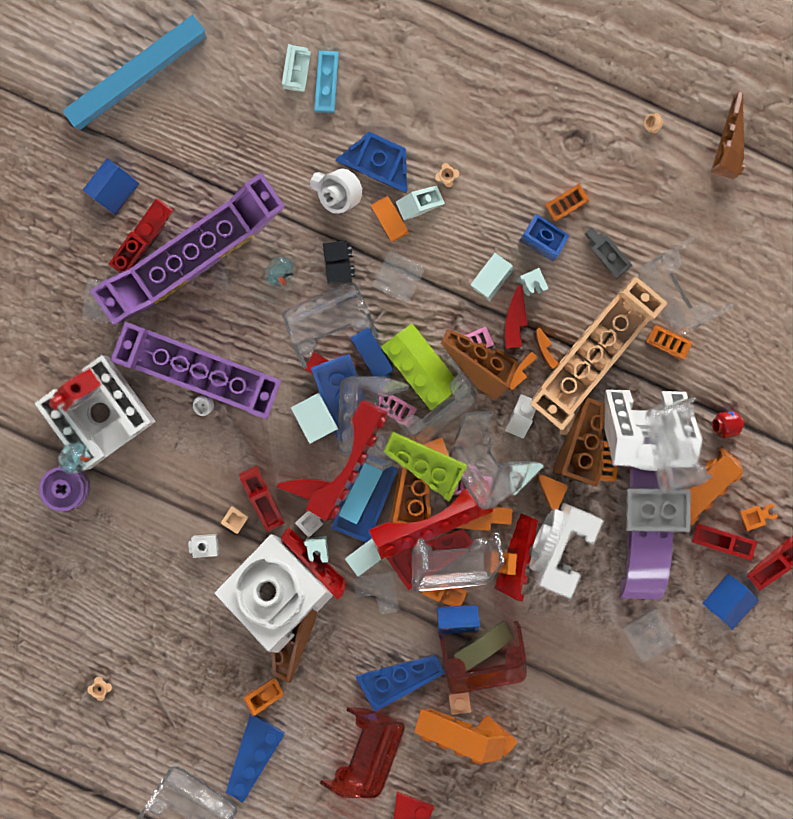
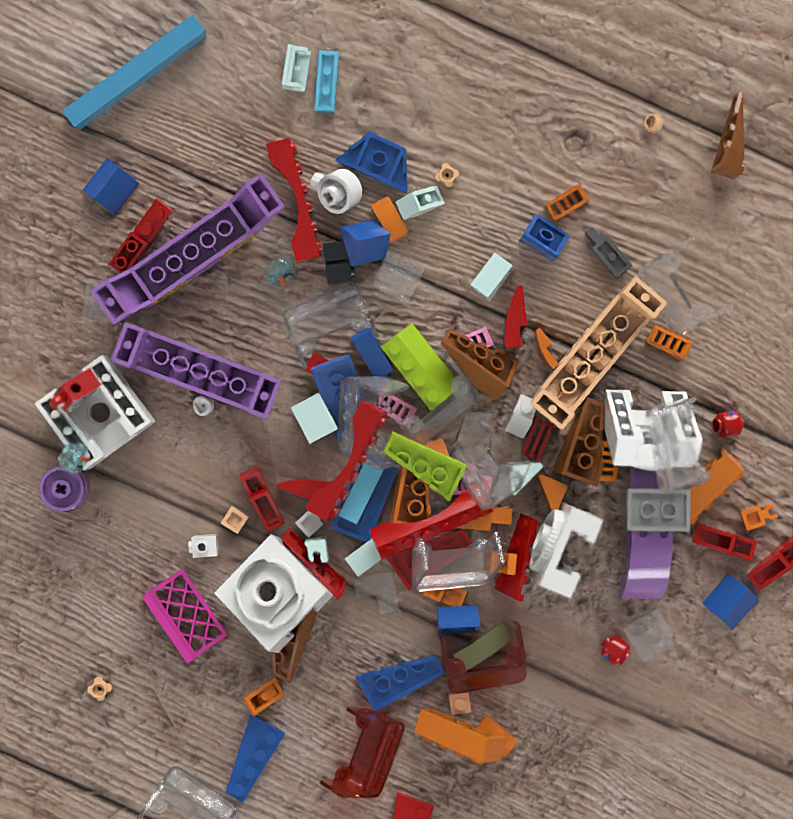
(169, 625): none -> dark pink fence
(282, 159): none -> red arch
(365, 242): none -> blue slope
(518, 375): orange slope -> none
(532, 281): light aqua hinge -> none
(543, 423): none -> red tile
(615, 650): none -> red head

